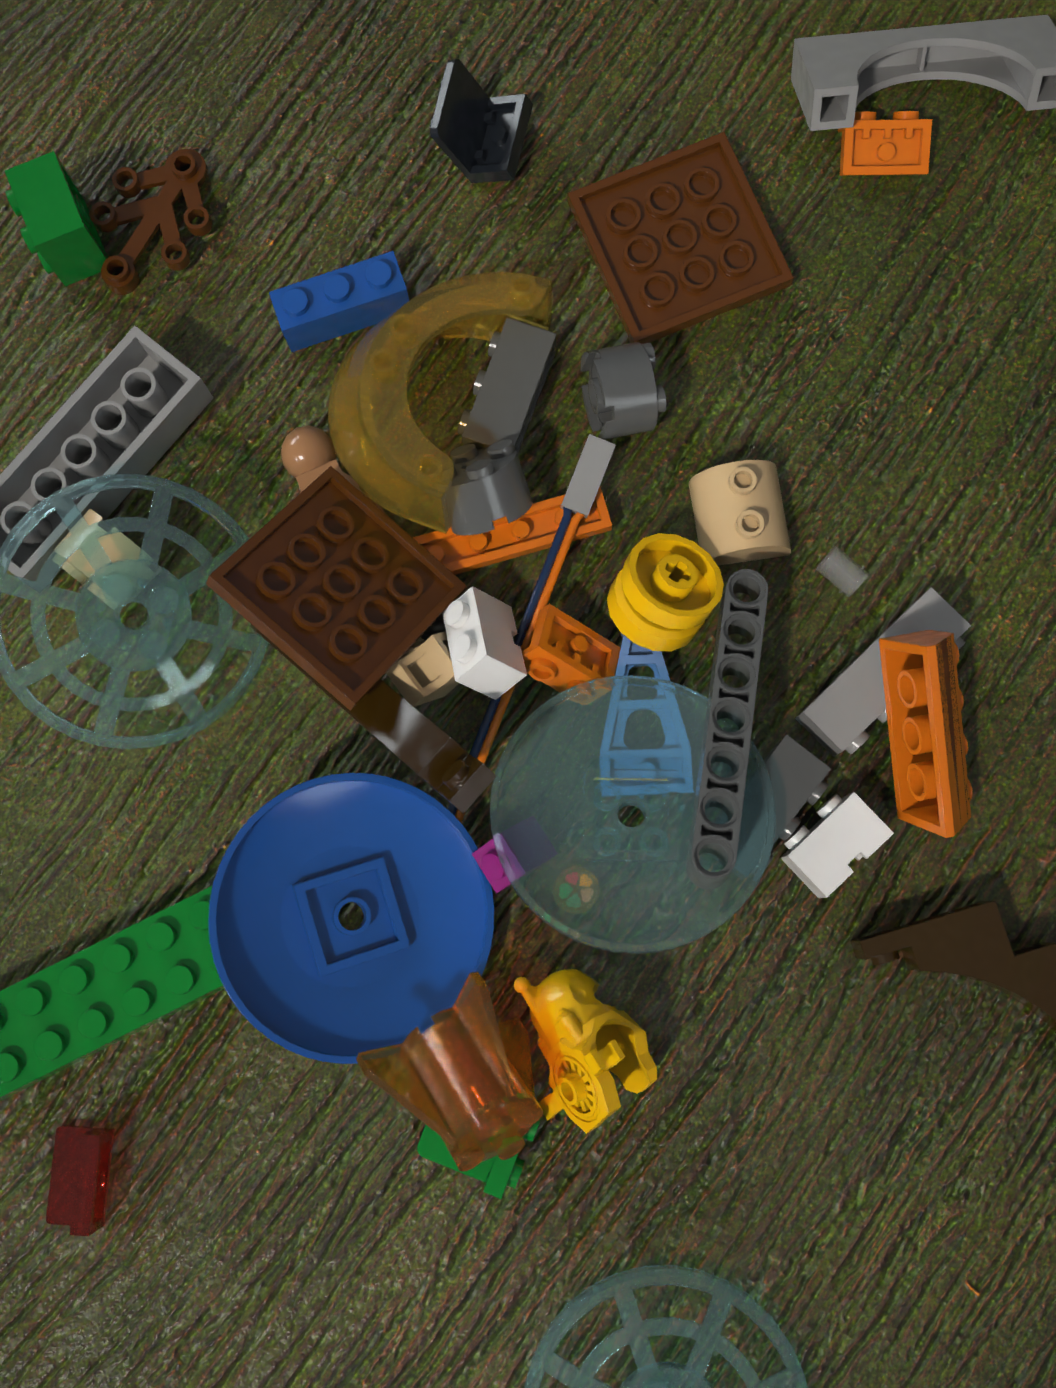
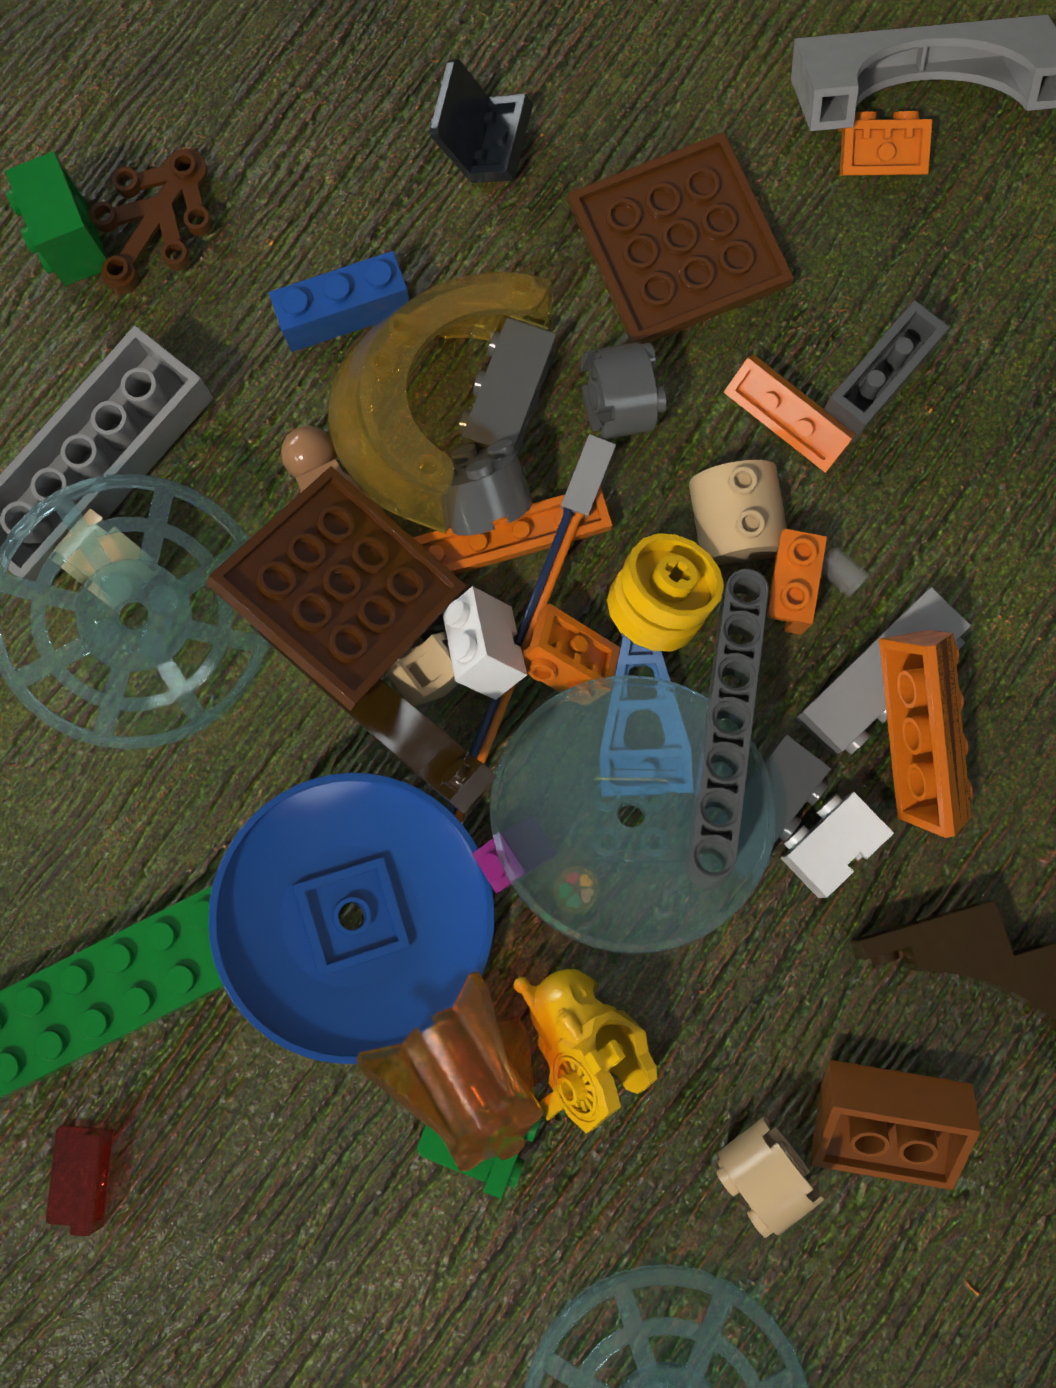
(768, 1177): none -> tan brick
(789, 413): none -> orange plate
(796, 579): none -> orange bracket
(886, 368): none -> dark grey brick
(894, 1125): none -> dark orange slope

